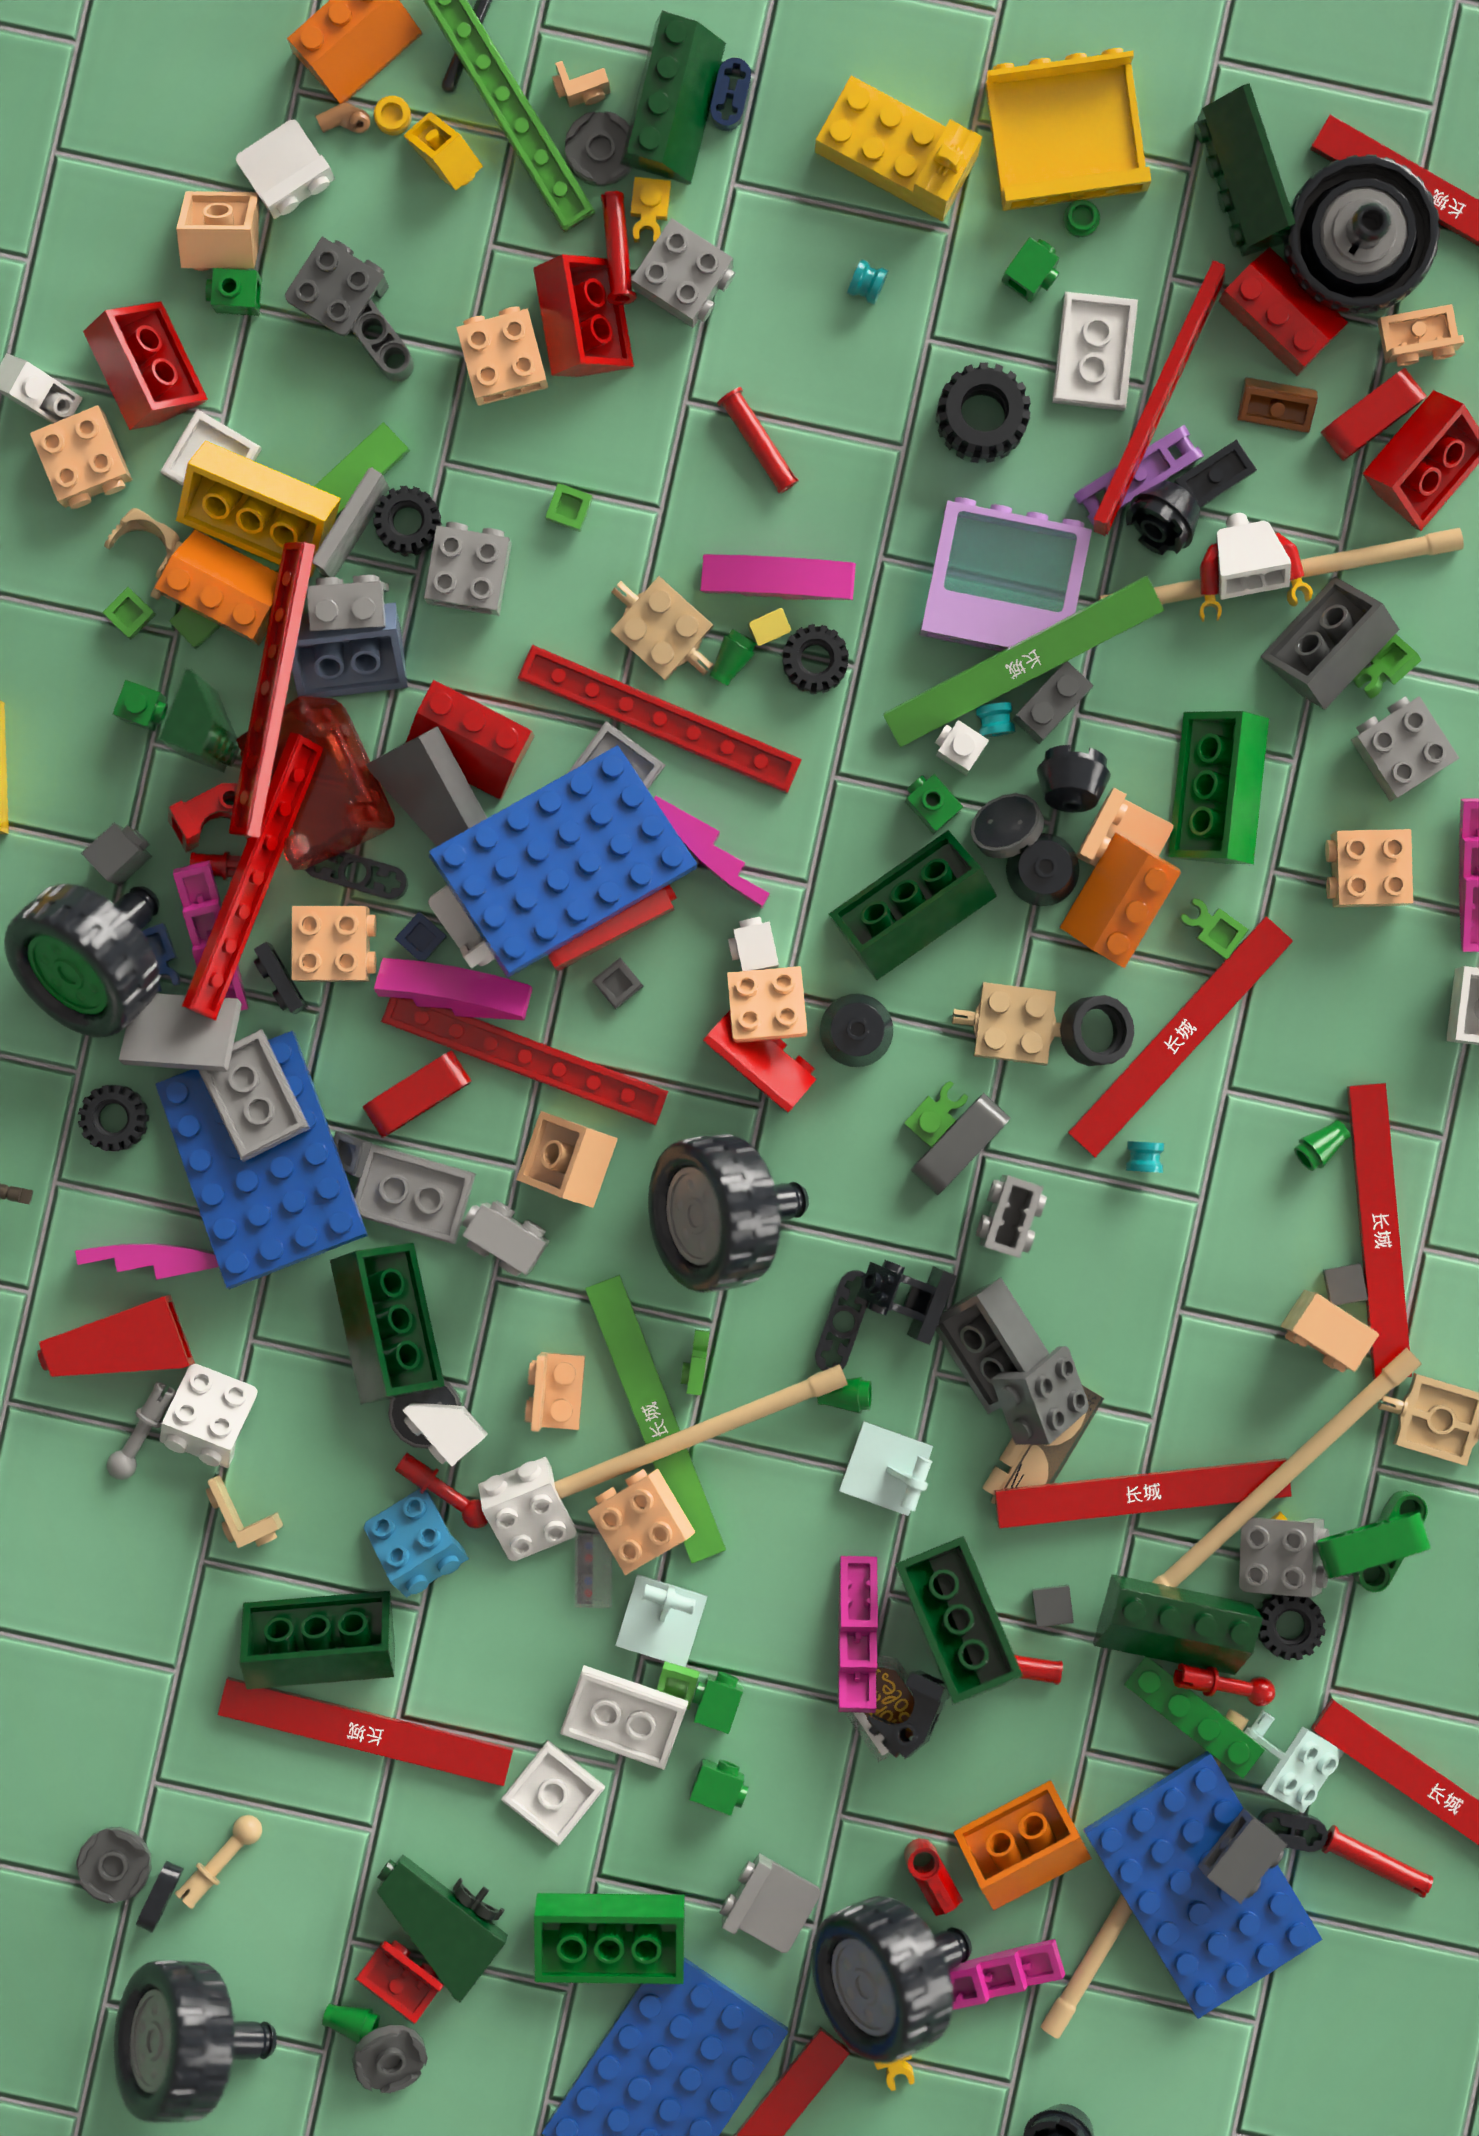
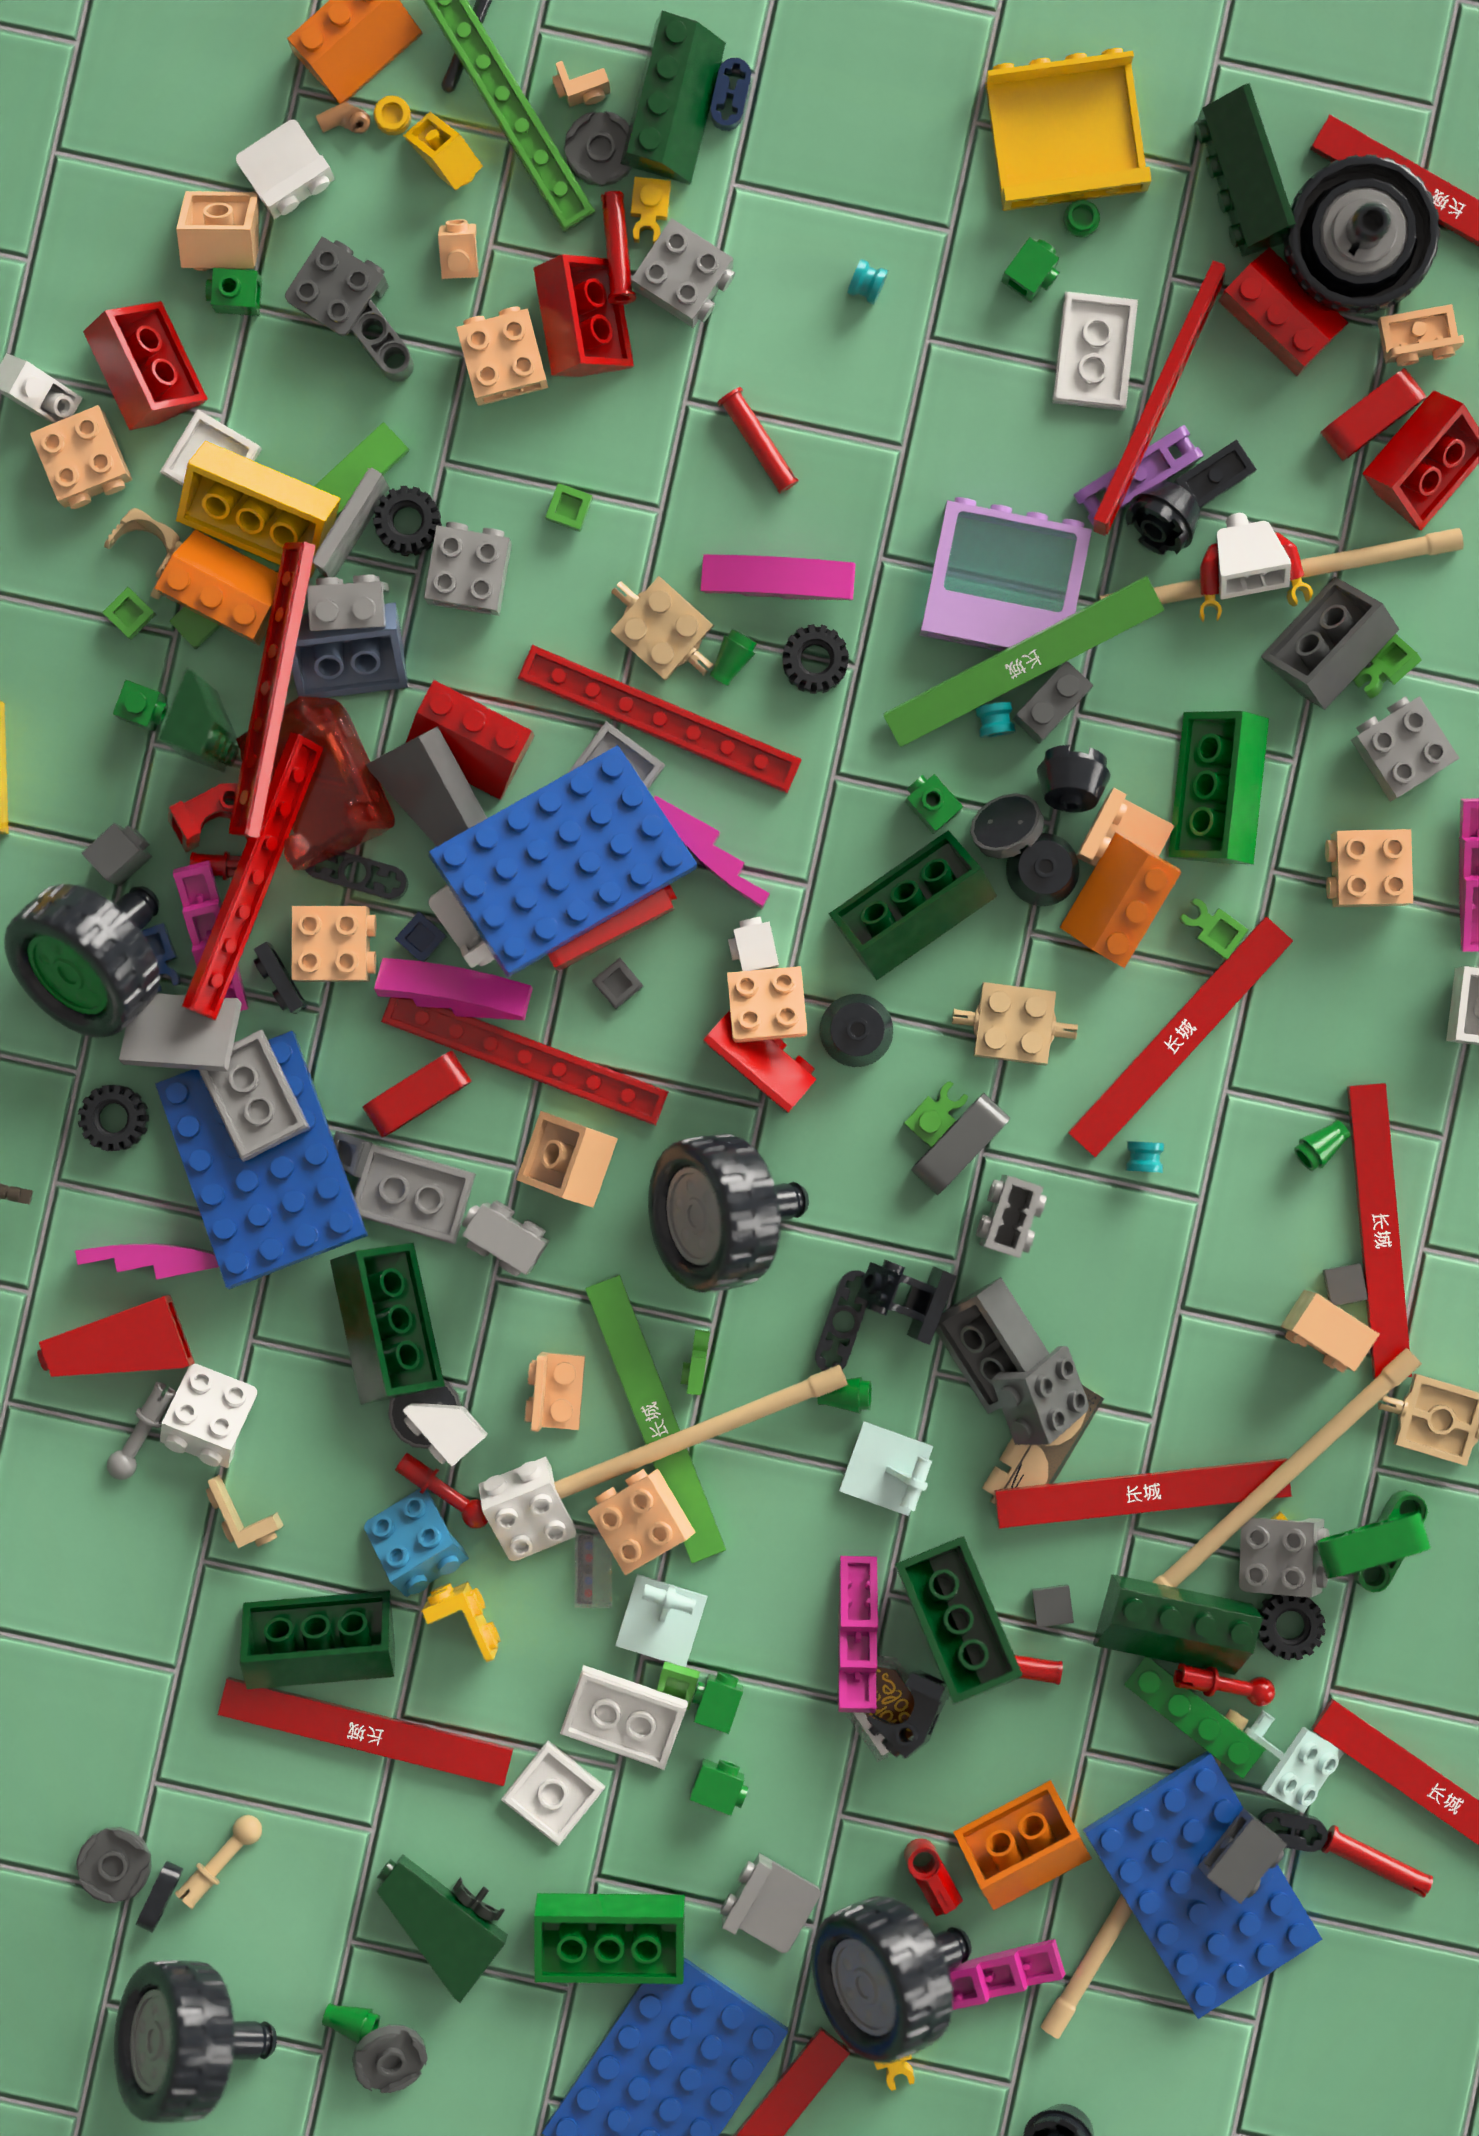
(399, 1980): red bracket -> none
(448, 1600): none -> yellow bracket
(458, 249): none -> light nougat bracket
(769, 627): light yellow slope -> none
(898, 147): yellow hinge -> none
(960, 746): white brick -> none
(991, 383): black tyre -> none
(1122, 1030): black tyre -> none
(1277, 405): dark orange slope -> none

